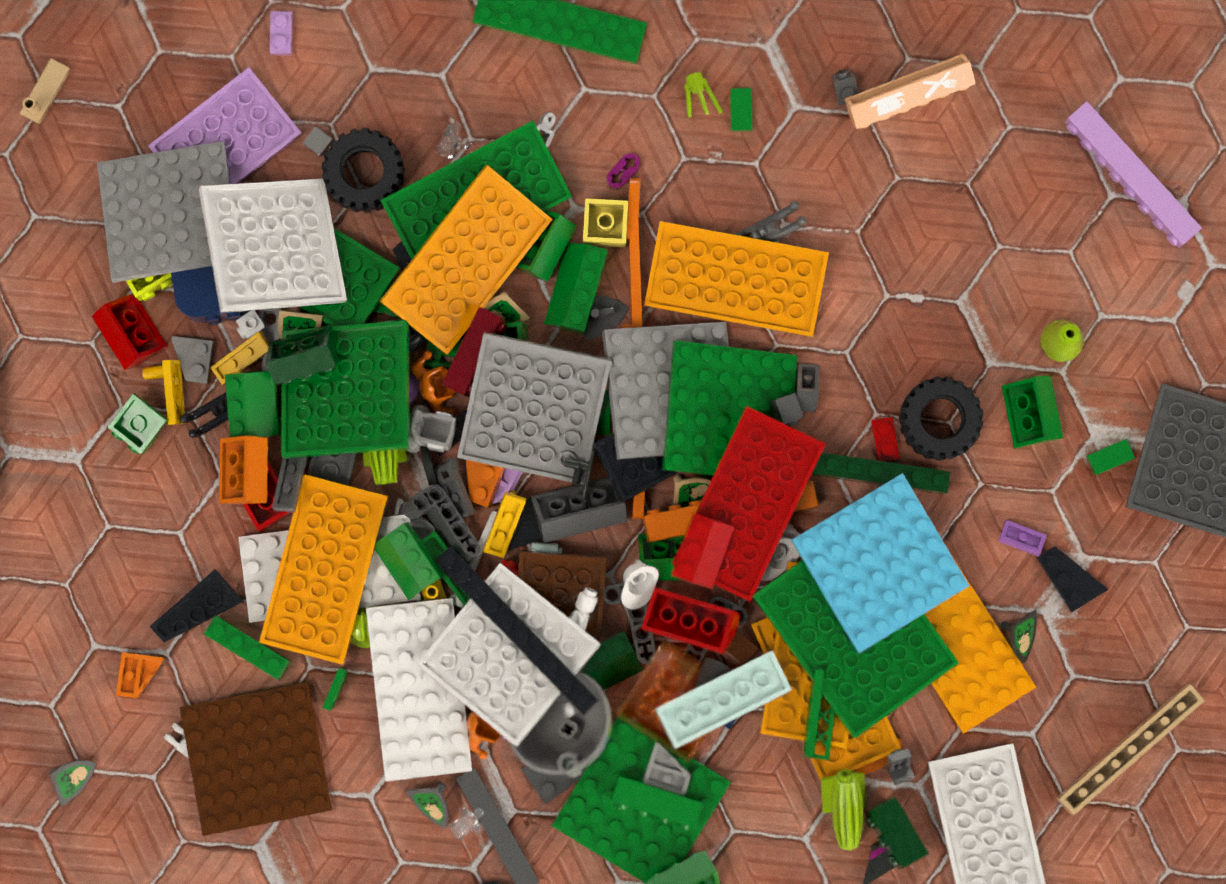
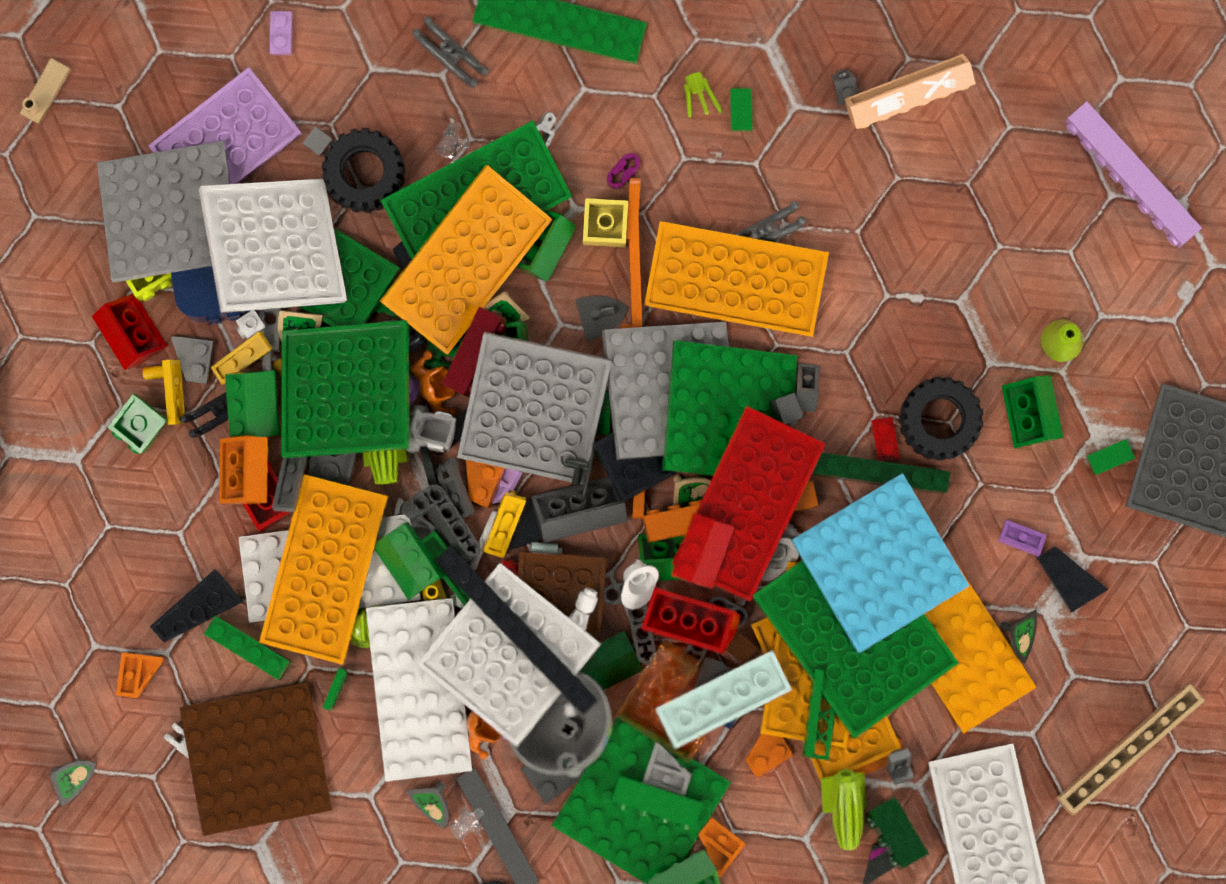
(302, 355): dark green slope -> none
(449, 53): none -> dark grey piece
(576, 287): green slope -> none
(720, 845): none -> orange wing
(767, 754): none -> orange wing

